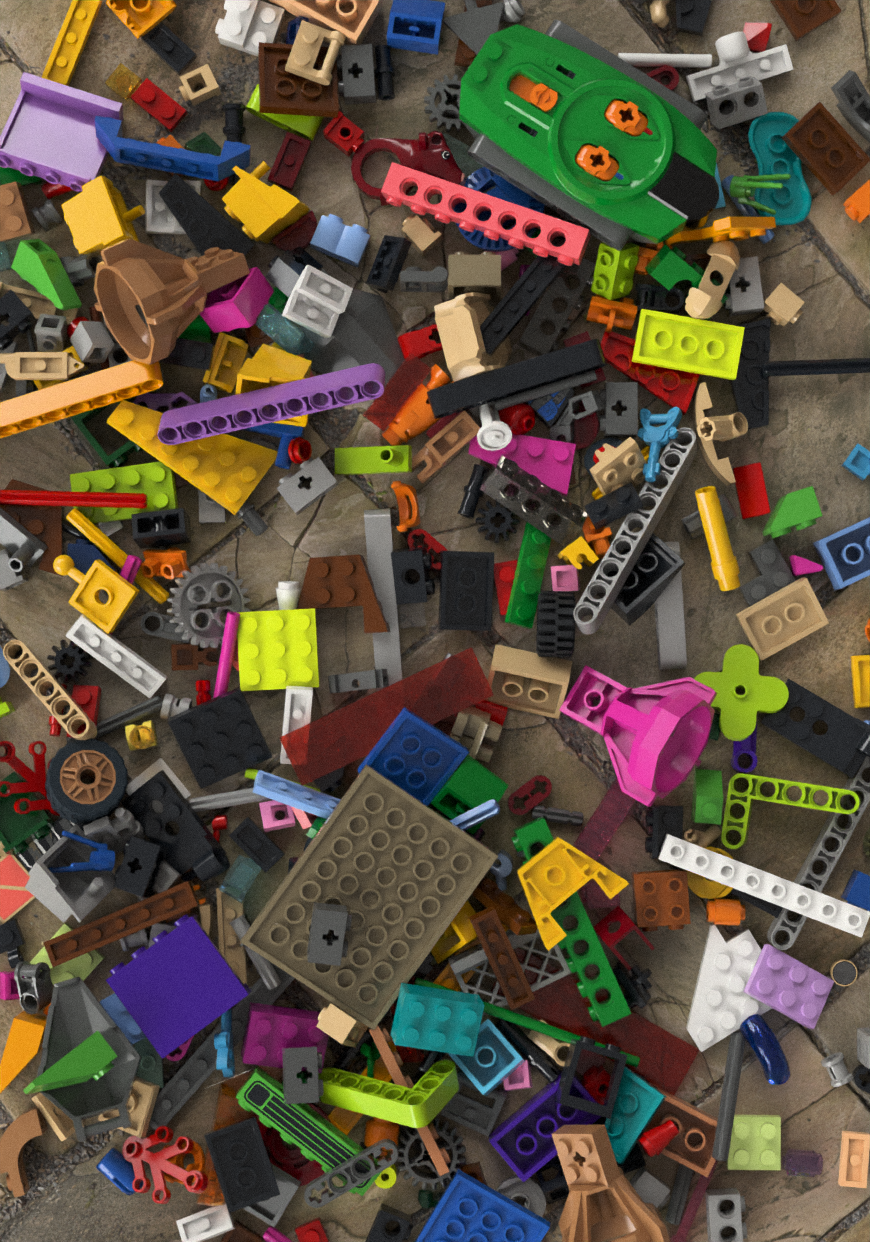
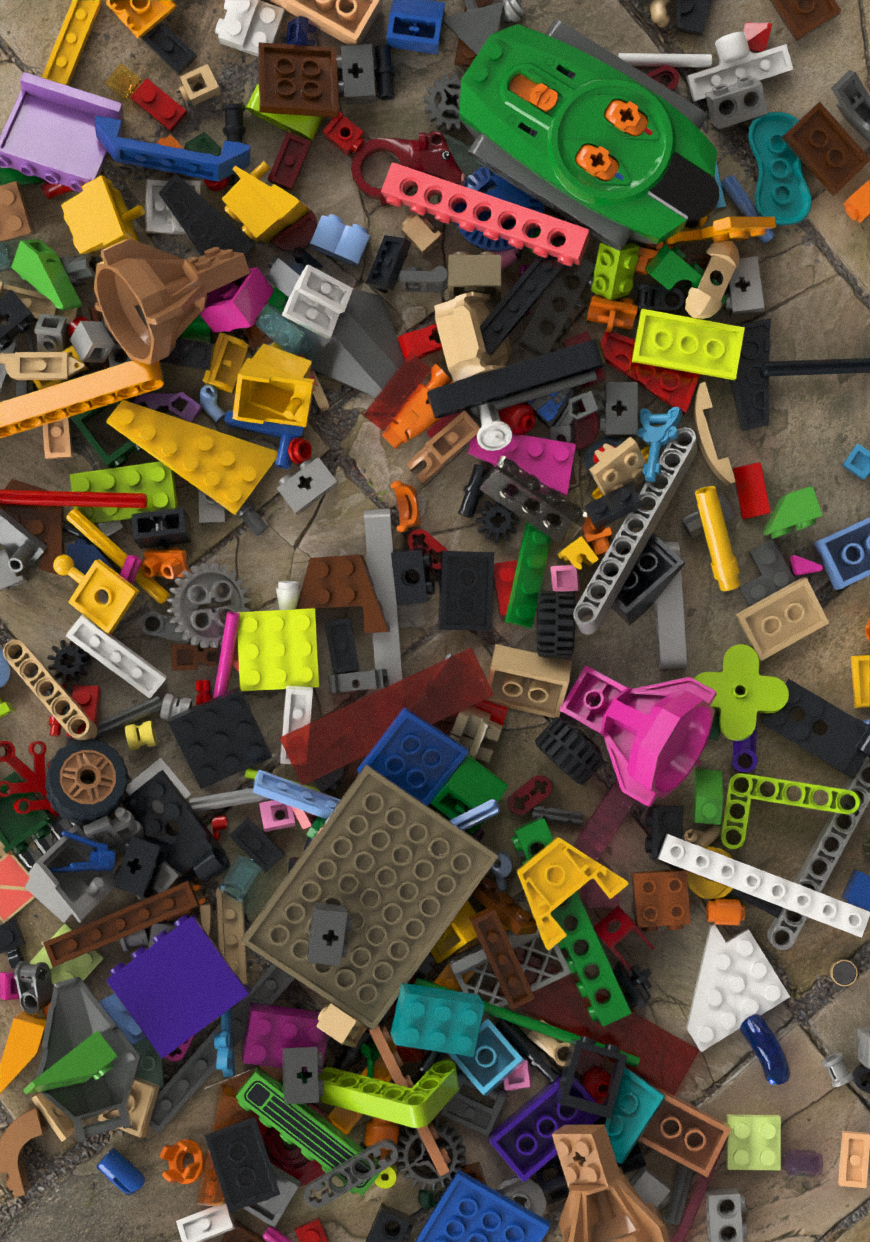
(47, 215): dark grey wheel -> none
(58, 439): none -> light nougat plate
(138, 744): clear yellow bush -> none
(160, 1163): red plant -> none
(262, 965): light grey axle -> none
(272, 404): medium lavender beam -> none
(306, 49): tan plate -> none
(342, 645): none -> black plate
(373, 460): lime piece -> none
(569, 751): none -> black tyre
(658, 1138): red cone -> none
(723, 427): tan piece -> none
(729, 1097): dark grey axle -> none
(745, 187): bright green plant -> none
(783, 306): tan brick -> none
(789, 986): lavender plate -> none

